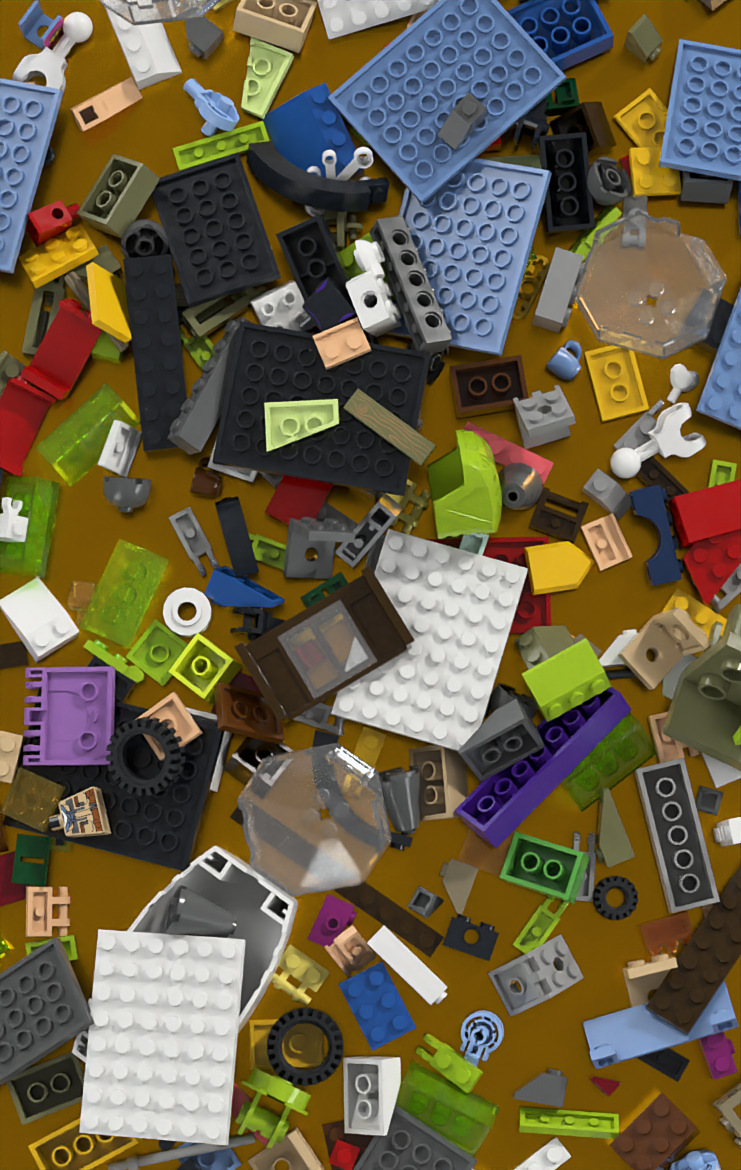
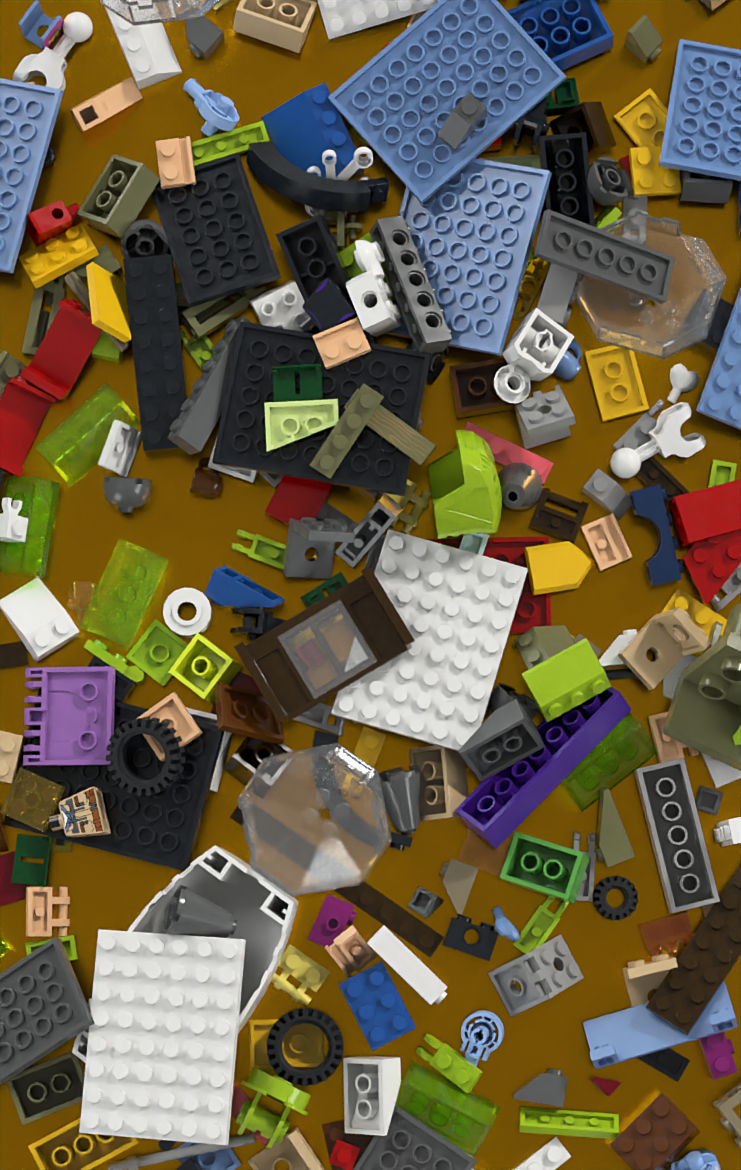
(175, 162): none -> light nougat plate
(193, 538): light grey hinge -> none
(236, 536): black arch -> none
(264, 76): yellowish green wing -> none
(310, 383): none -> dark green piece
(346, 430): none -> olive plate
(504, 925): none -> medium blue rock
(530, 355): none -> white brick
(604, 256): none -> dark grey plate

